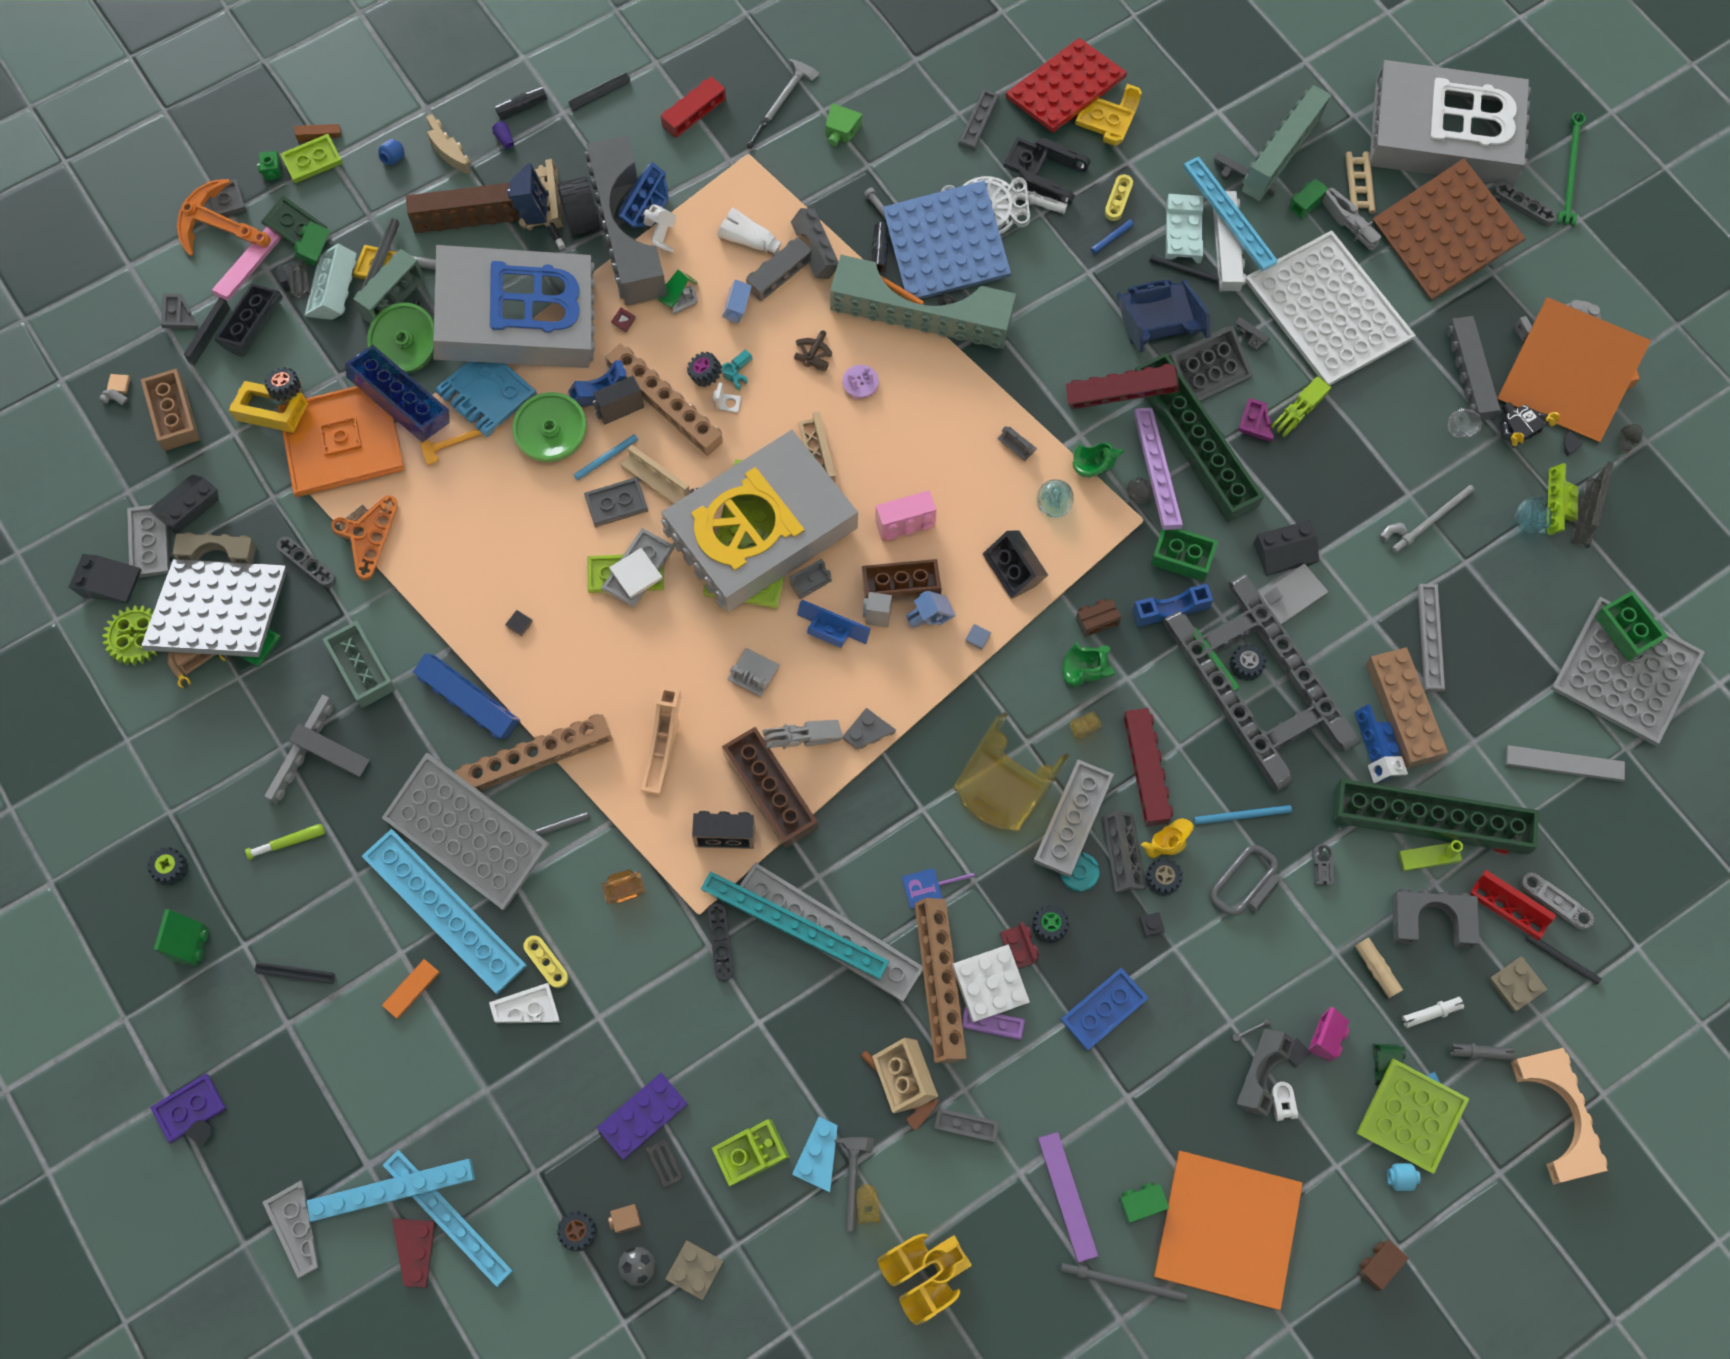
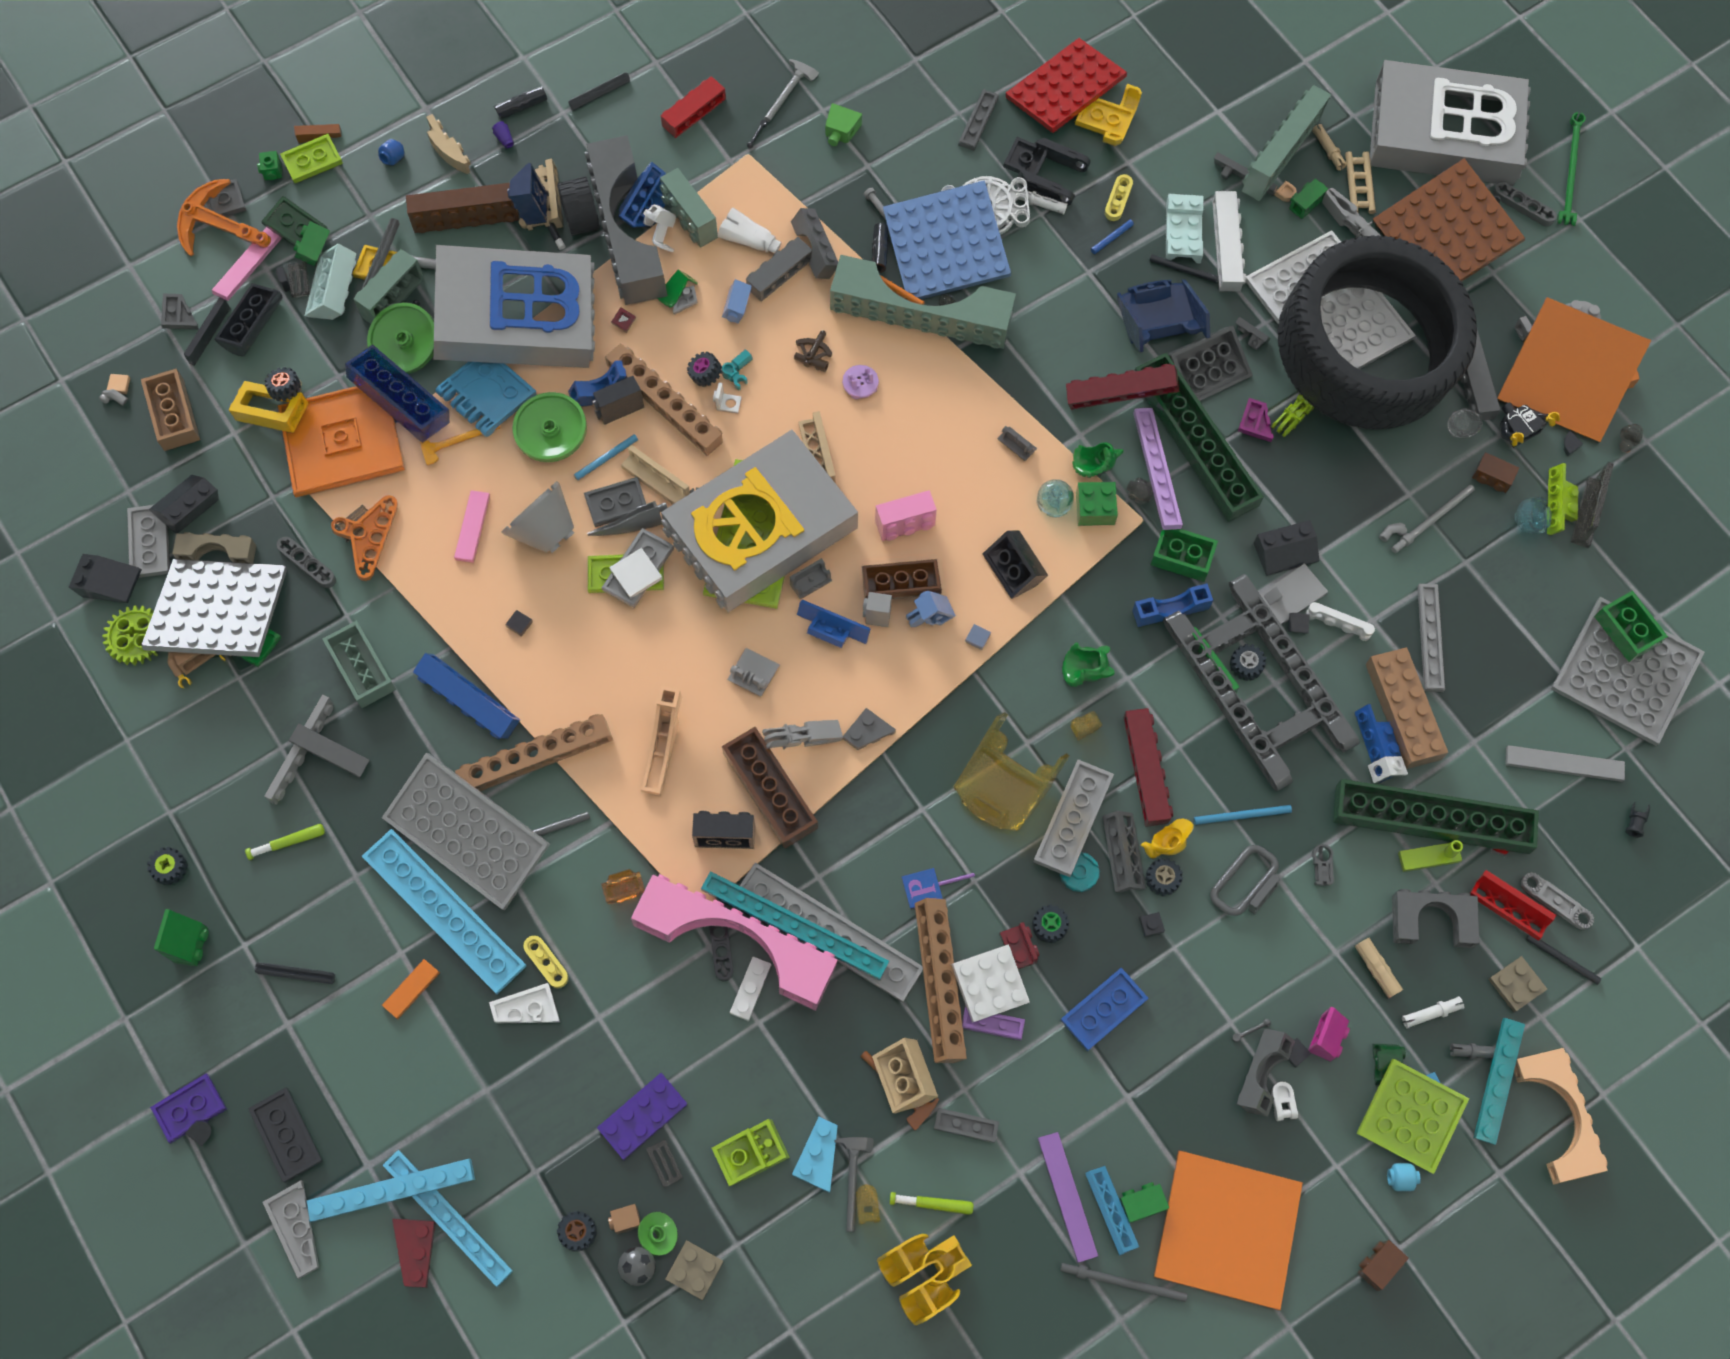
(285, 1135): none -> black plate
(472, 526): none -> bright pink tile
(543, 521): none -> light grey cone
(641, 517): none -> dark grey piece
(664, 1229): none -> bright green dish
(672, 910): none -> bright pink arch
(688, 207): none -> sand green brick
(750, 989): none -> white plate
(947, 1205): none -> lime piece
(1096, 503): none -> green brick
(1098, 617): reddish brown brick -> none
(1112, 1210): none -> dark azure fence
(1230, 214): medium azure plate -> none
(1285, 192): none -> light nougat tile
(1298, 623): none -> black tile
(1332, 152): none -> tan pin
(1345, 622): none -> white plate
(1421, 286): none -> black tyre
(1495, 472): none -> reddish brown brick
(1499, 1081): none -> teal plate
(1637, 822): none -> black piece

